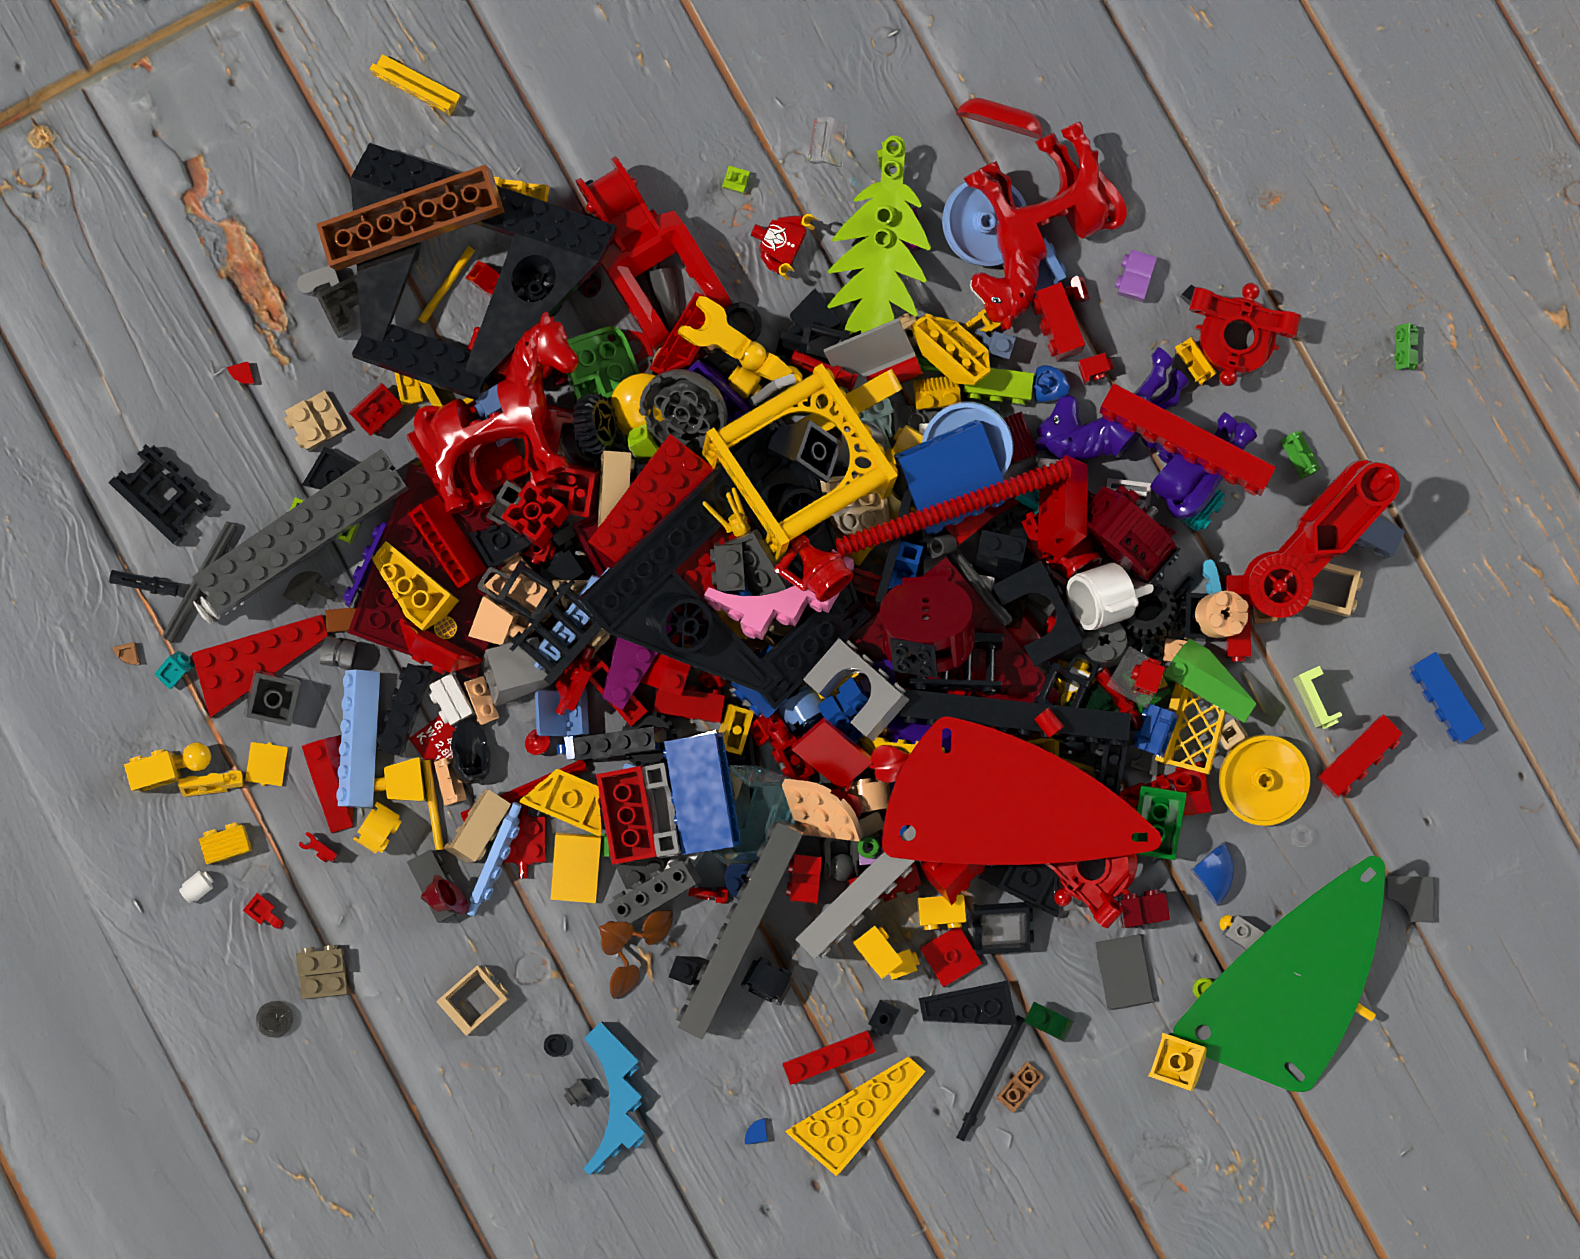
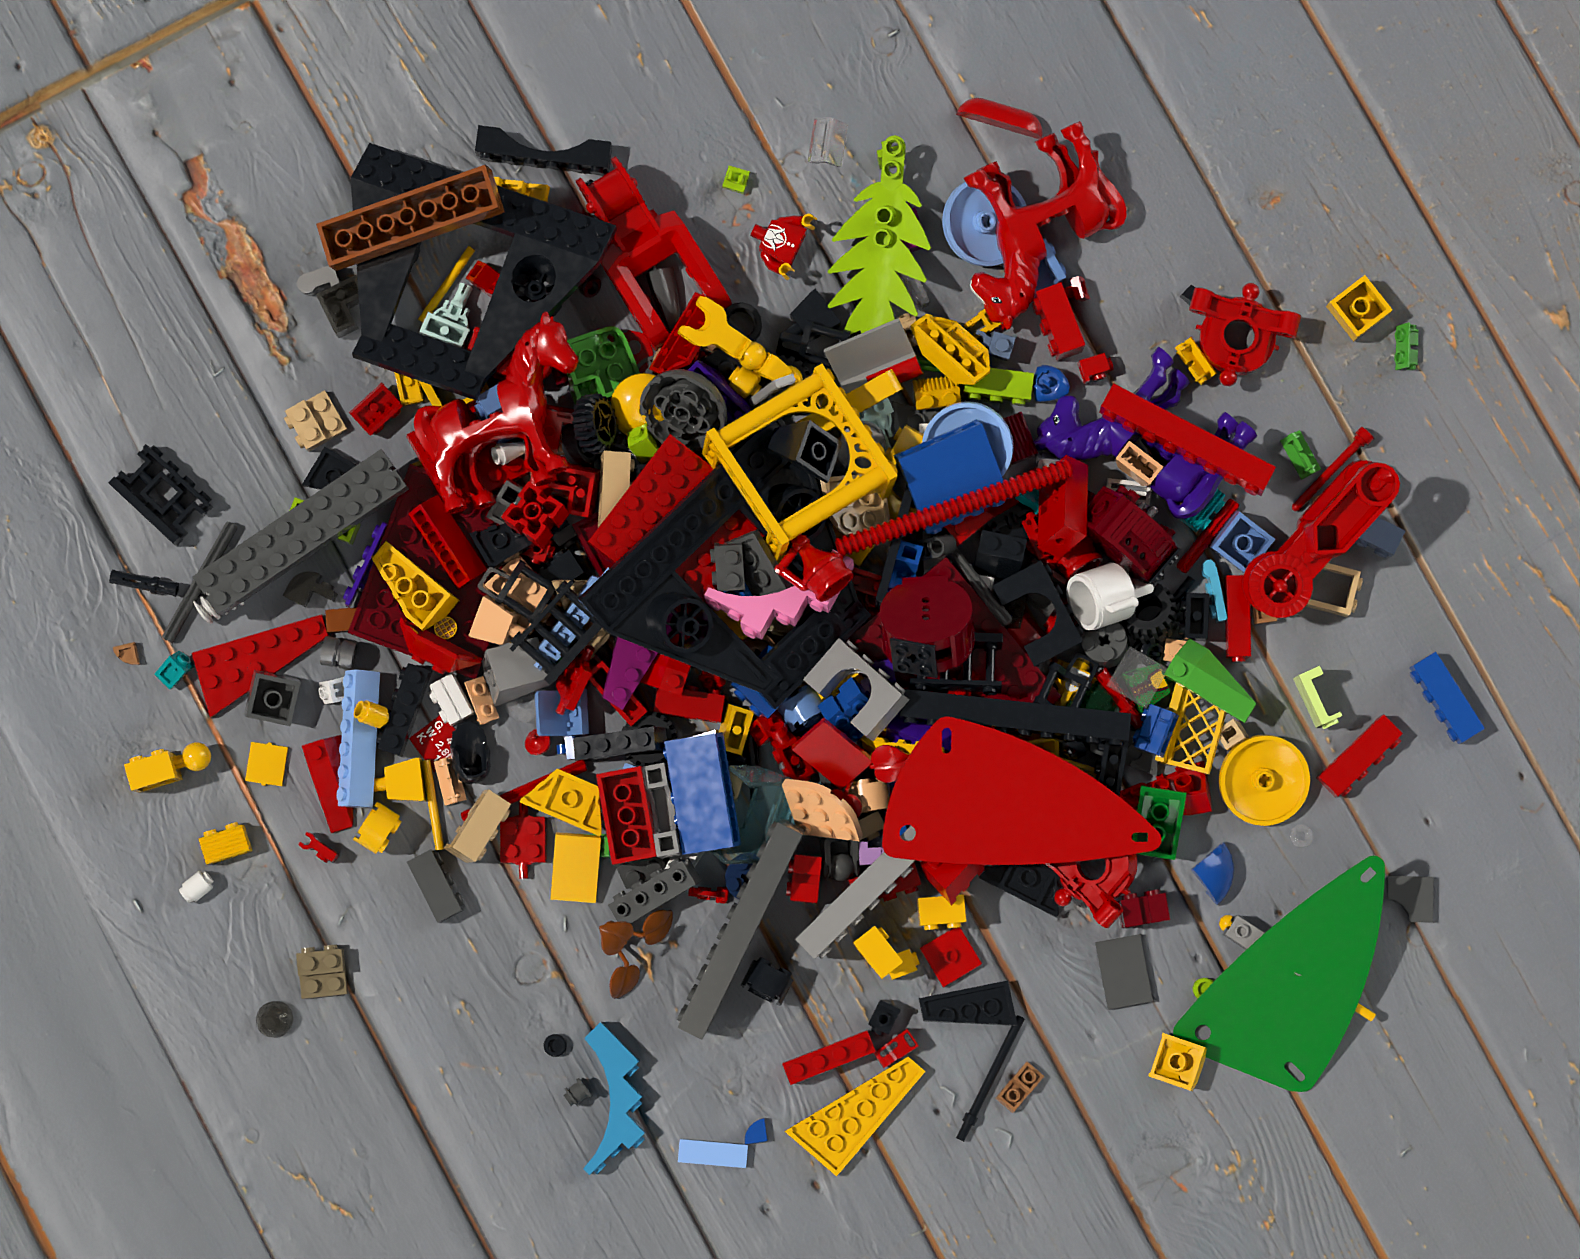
(210, 784): yellow hinge -> none
(242, 373): red tile -> none
(261, 911): red plate -> none
(331, 690): none -> white bracket
(371, 713): none -> yellow brick
(415, 84): yellow fence -> none
(445, 895): dark red piece -> none
(450, 324): none -> light aqua brick
(453, 1012): tan window -> none
(498, 853): light blue plate -> none
(506, 452): none -> white cone
(589, 155): none -> black arch
(683, 970): black brick -> none
(712, 1153): none -> light blue tile
(738, 521): yellow plant -> none
(841, 376): red pin -> none
(876, 847): bright green plate -> none
(896, 1048): none -> red leg
(1002, 928): window -> none
(1049, 722): red piece -> none
(1049, 1021): dark green brick -> none
(1136, 275): medium lavender brick -> none
(1138, 464): none -> light nougat torso
(1147, 676): red brick -> none
(1207, 536): none -> red axle
(1222, 614): light nougat brick -> none
(1241, 541): none -> medium blue brick
(1359, 308): none -> yellow brick
(1361, 439): none -> red piece

